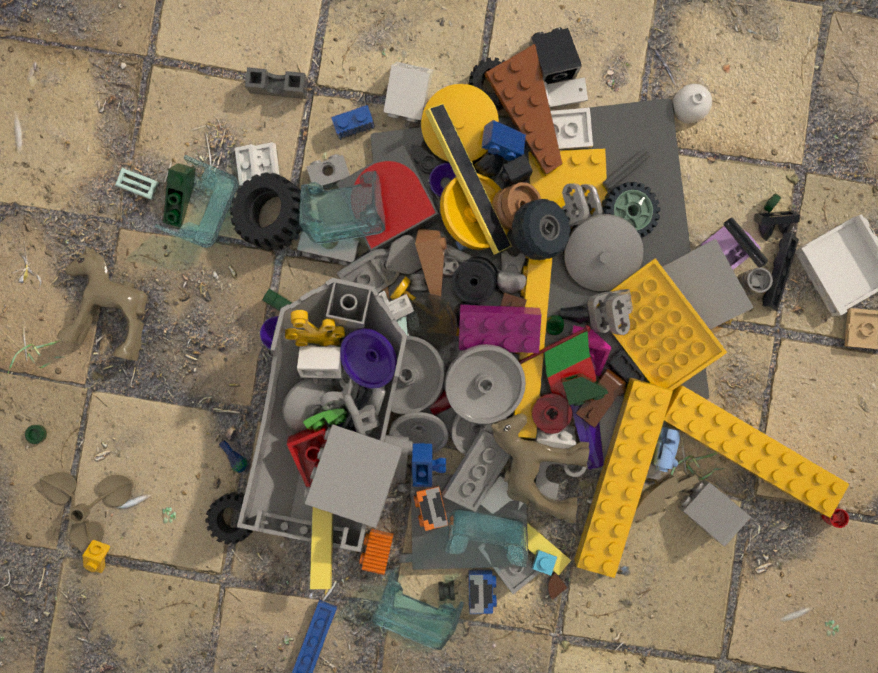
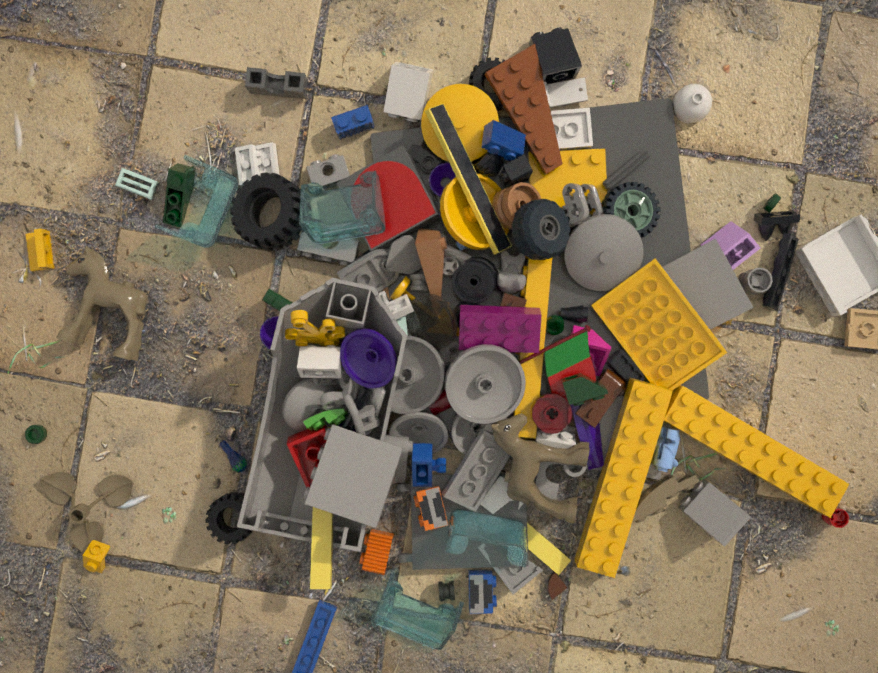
(39, 250): none -> yellow panel
(544, 562): medium azure plate -> none
(612, 311): light grey piece -> none
(745, 242): black axle -> none

